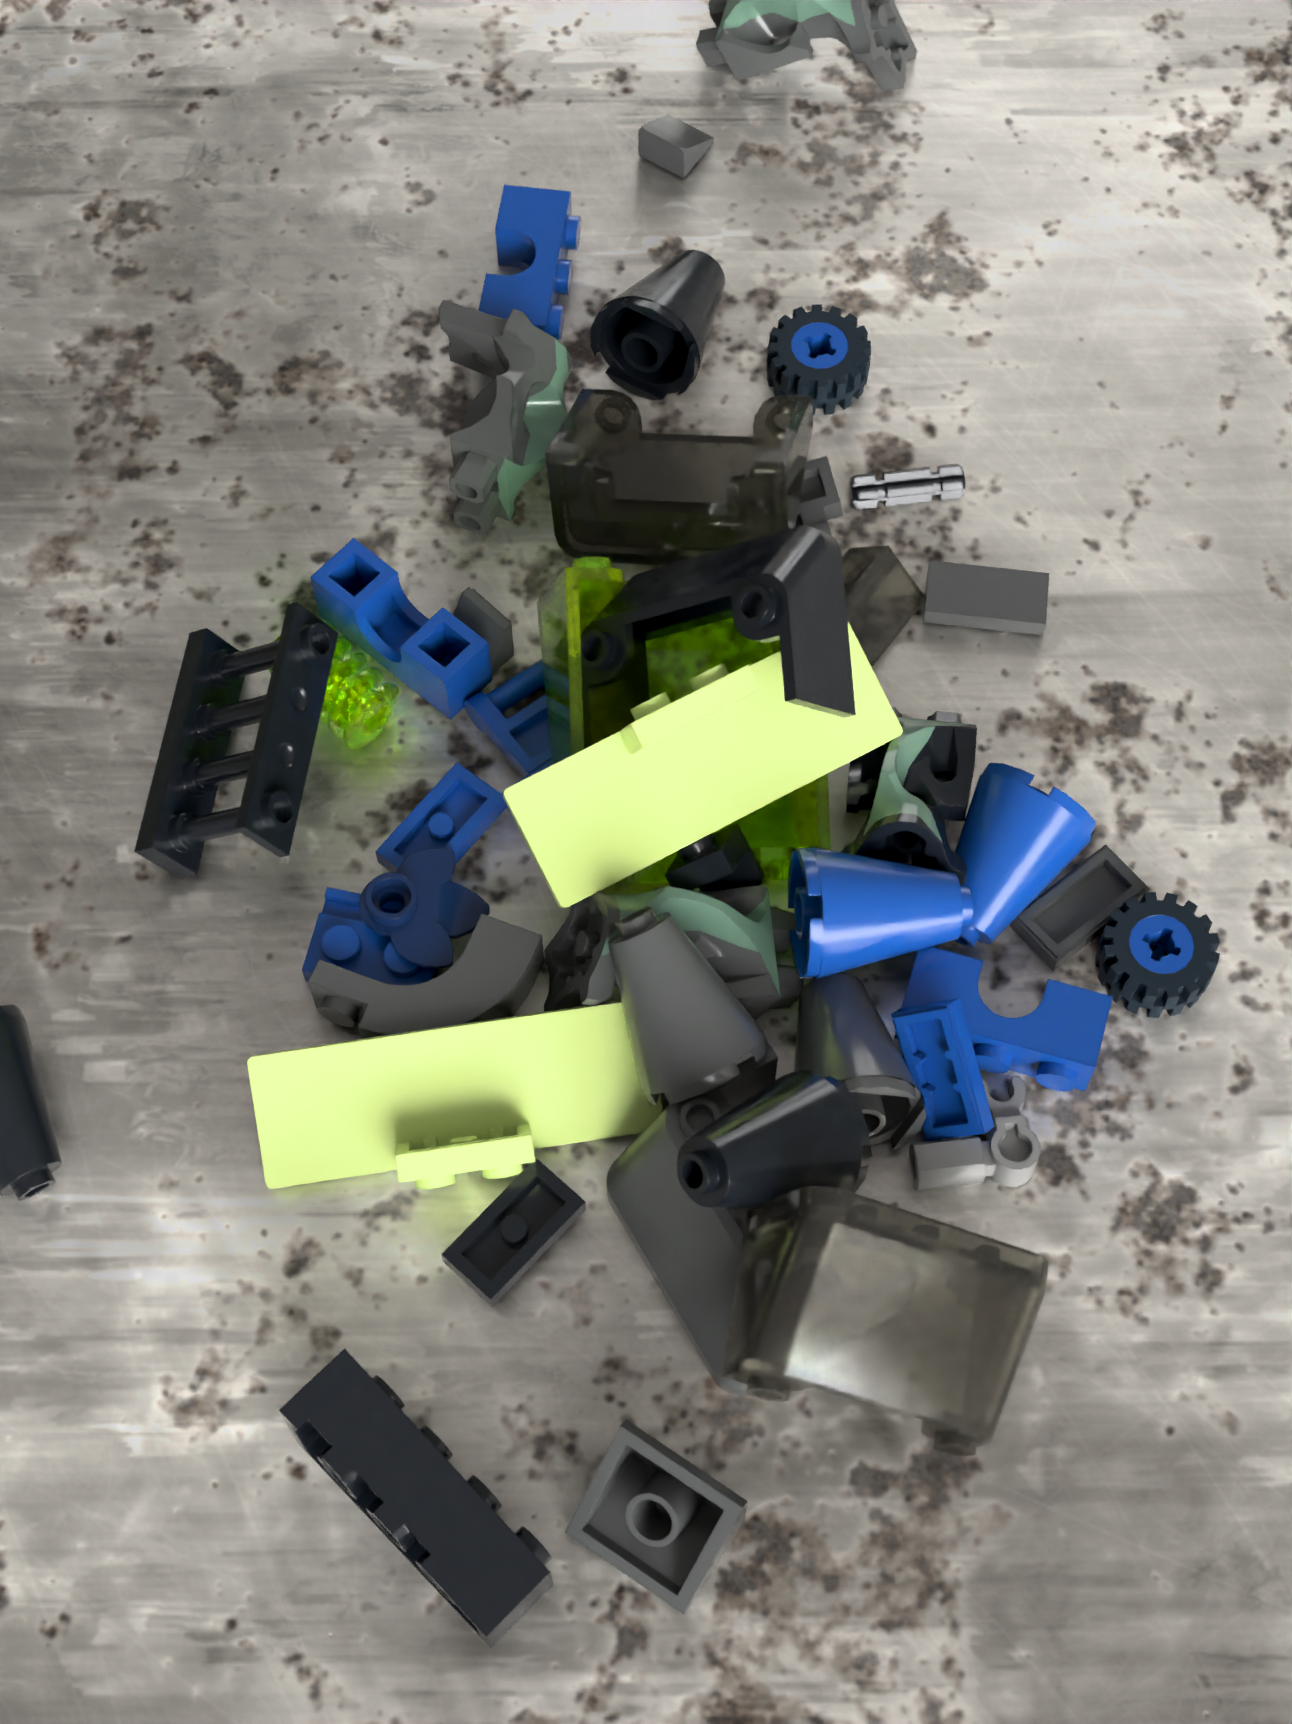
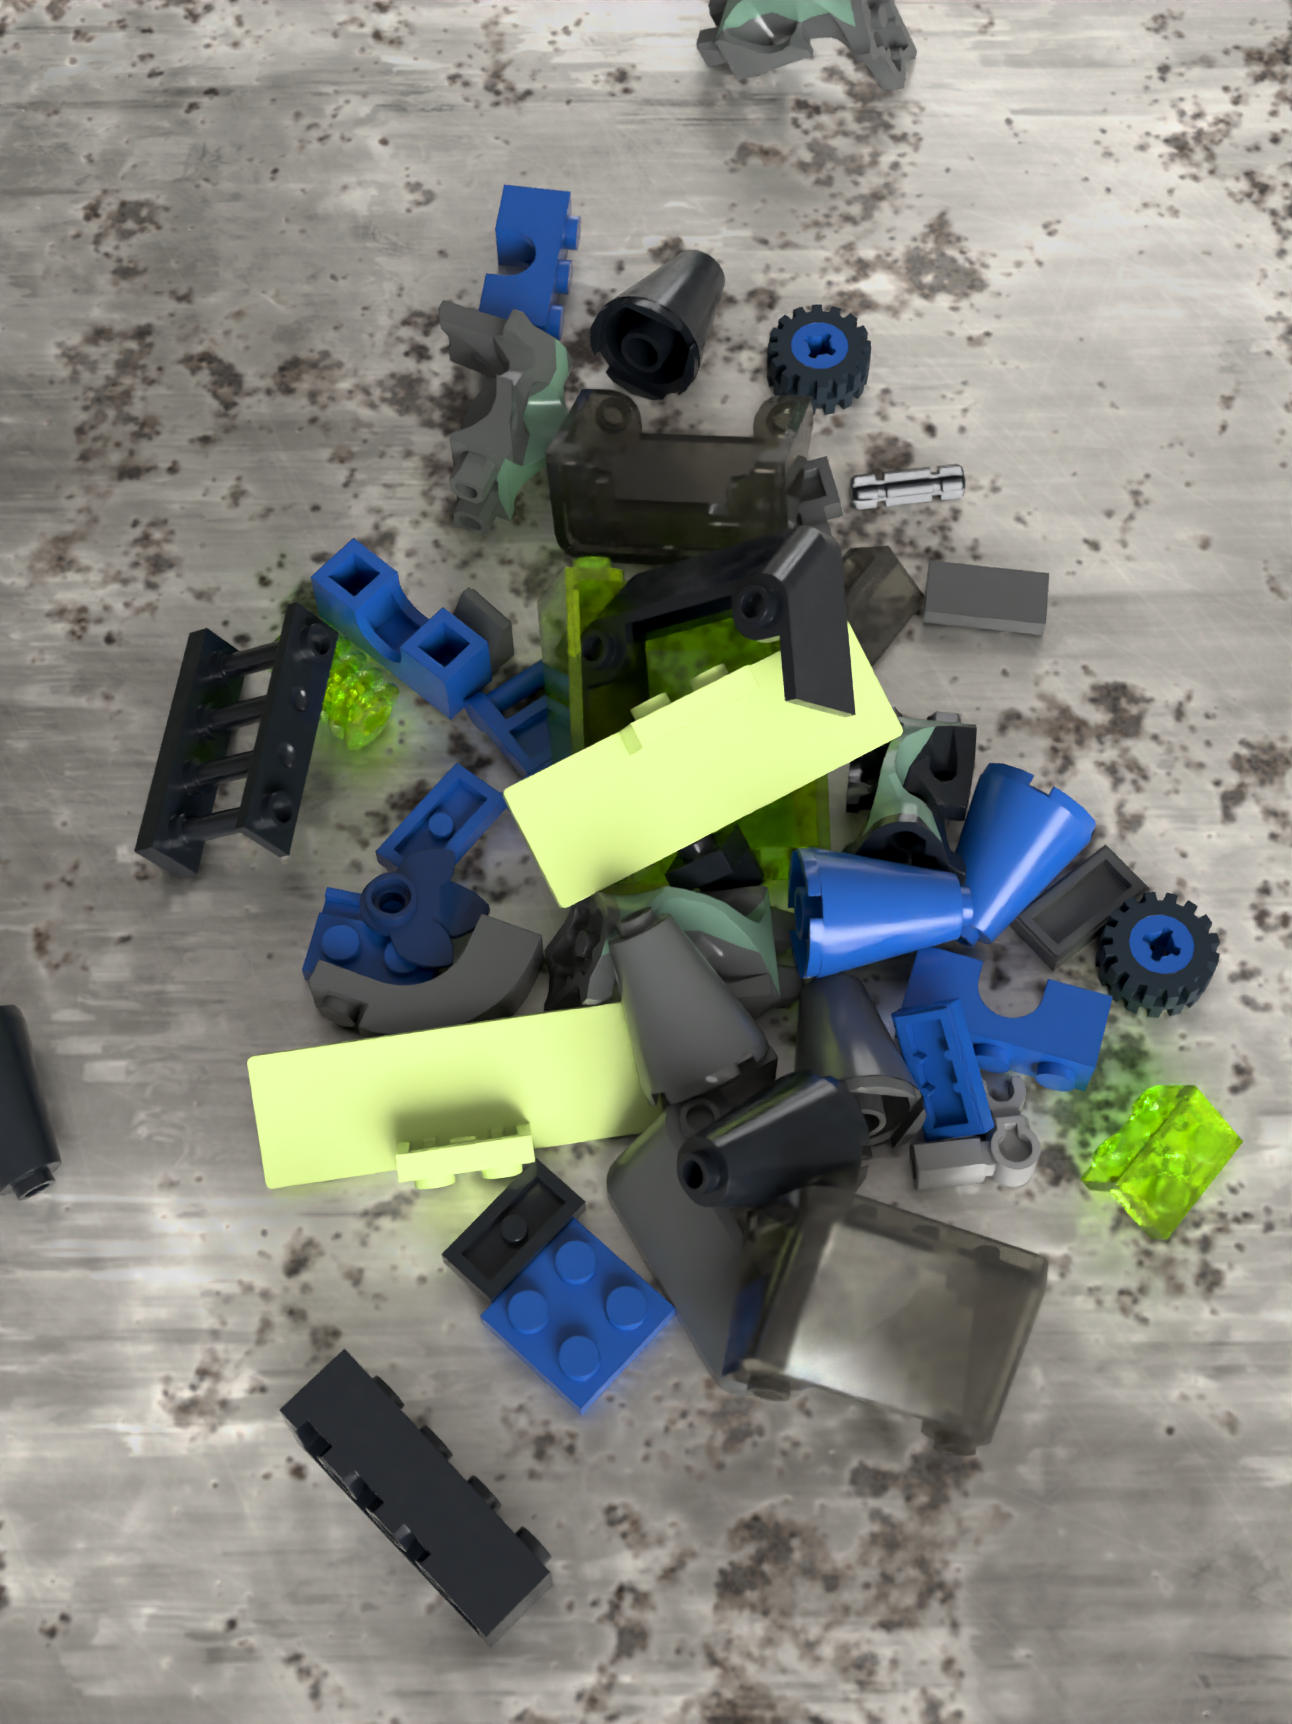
(577, 1316): none -> blue plate
(657, 1517): dark grey slope -> none
(672, 144): dark grey slope -> none
(1163, 1157): none -> clear neon green bracket

